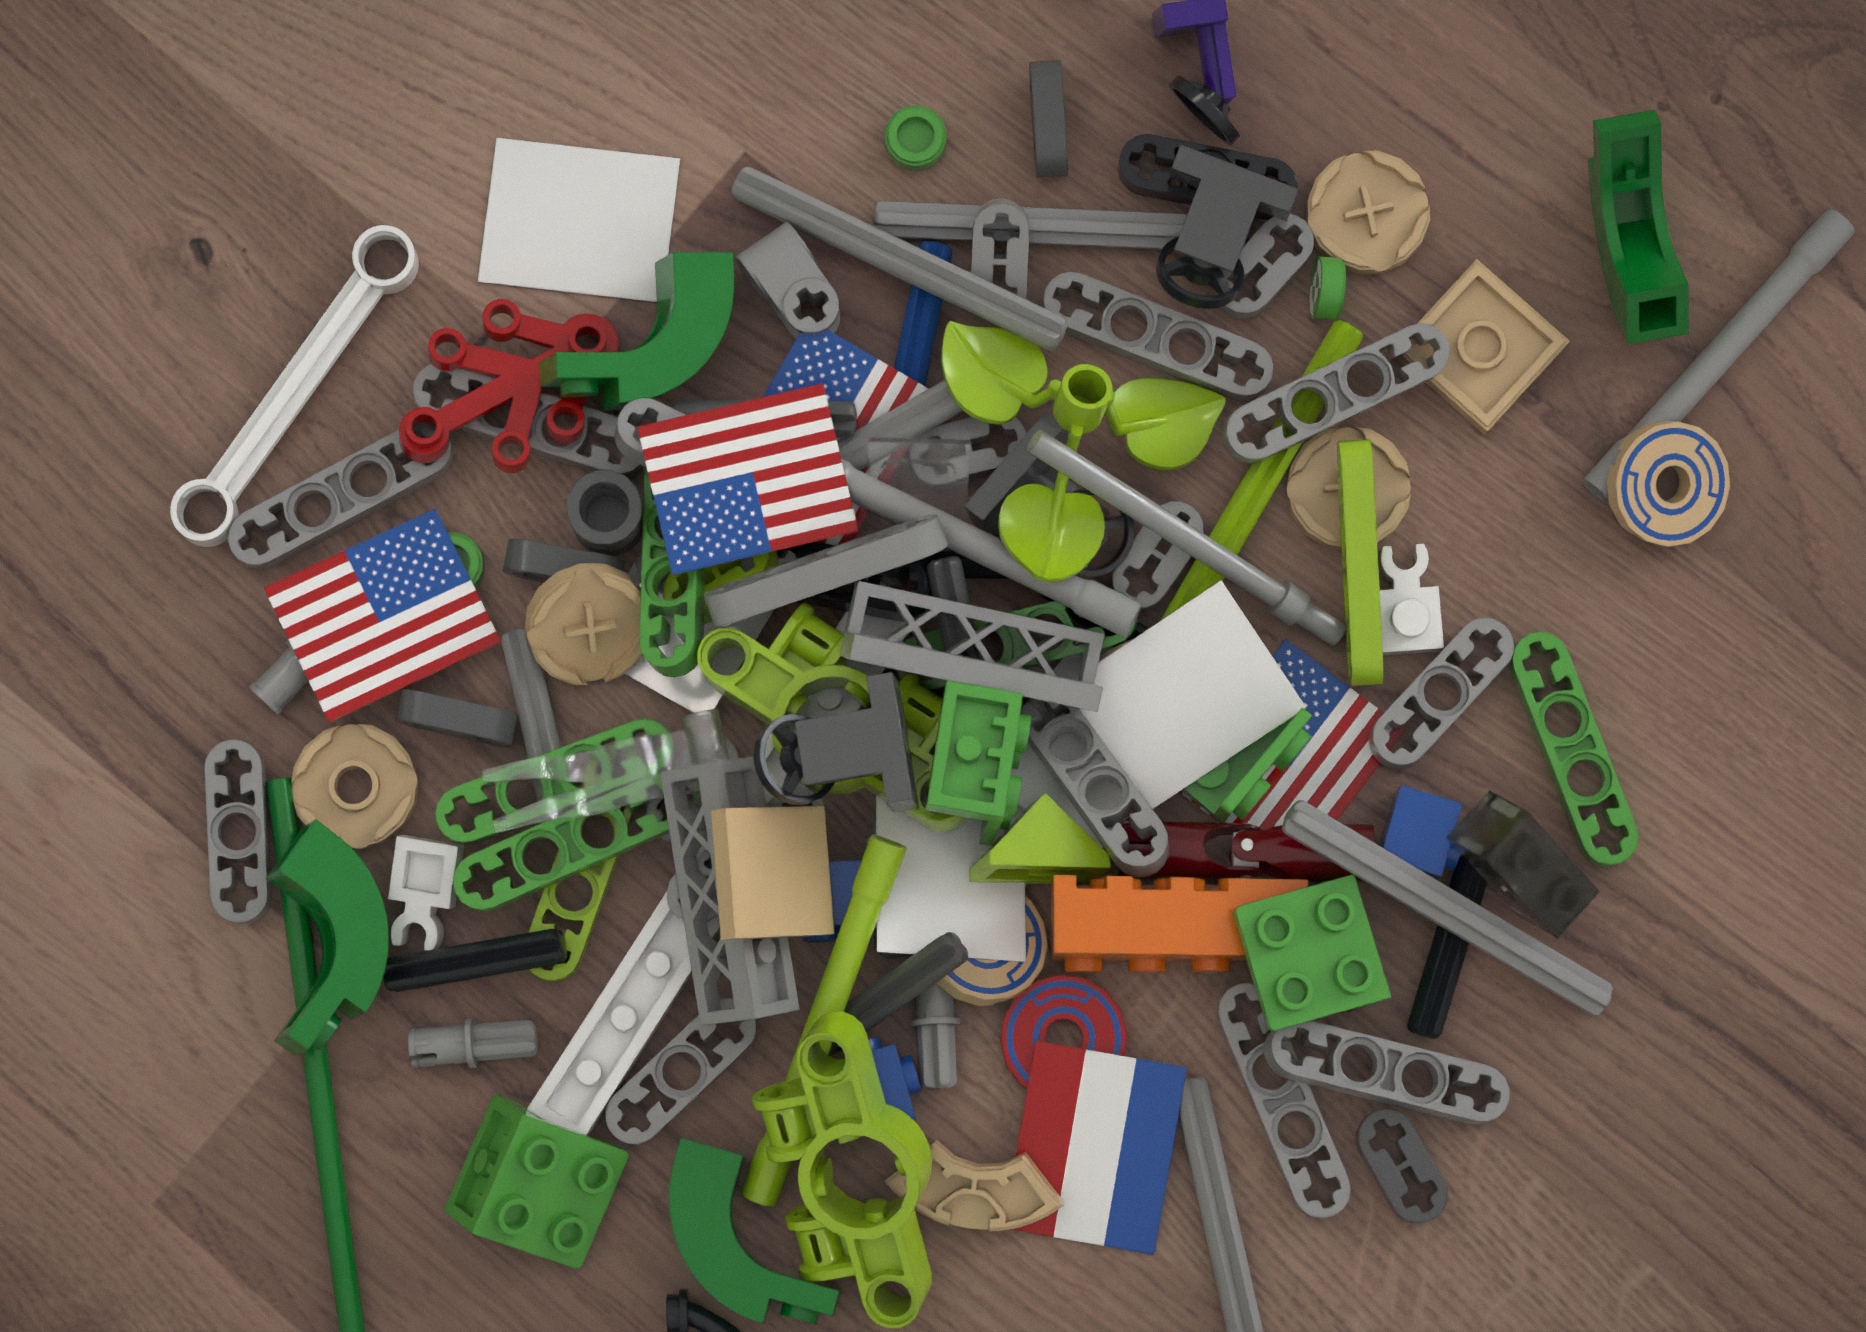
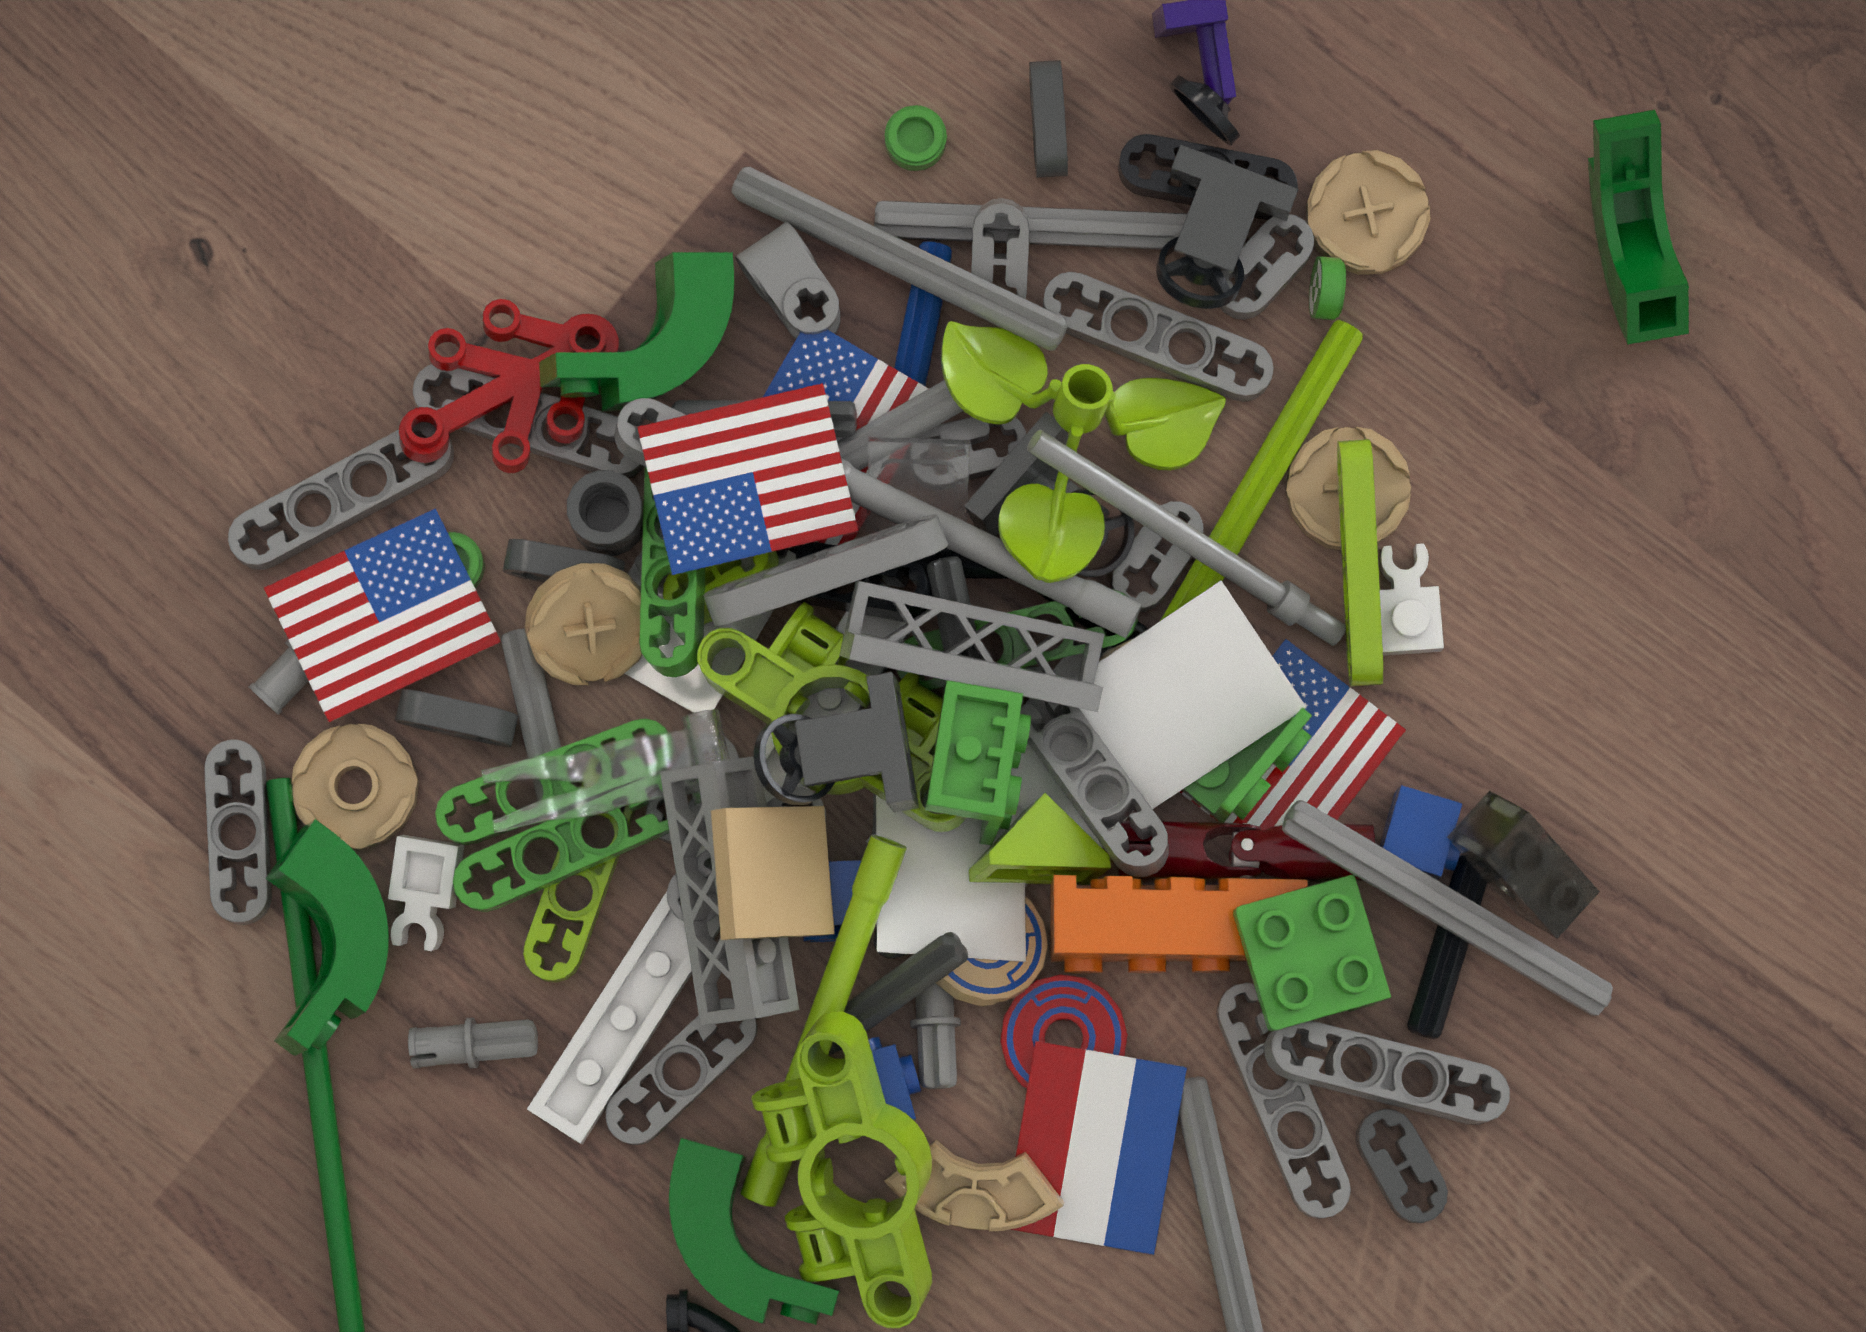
(295, 384): white piece -> none
(475, 960): black axle -> none
(535, 1184): bright green bracket -> none
(577, 219): white sticker -> none
(1333, 388): light grey beam -> none
(1484, 671): light grey beam -> none
(1493, 343): tan tile -> none
(1564, 752): bright green beam -> none
(1701, 490): tan tile -> none
(1805, 259): light grey piece -> none

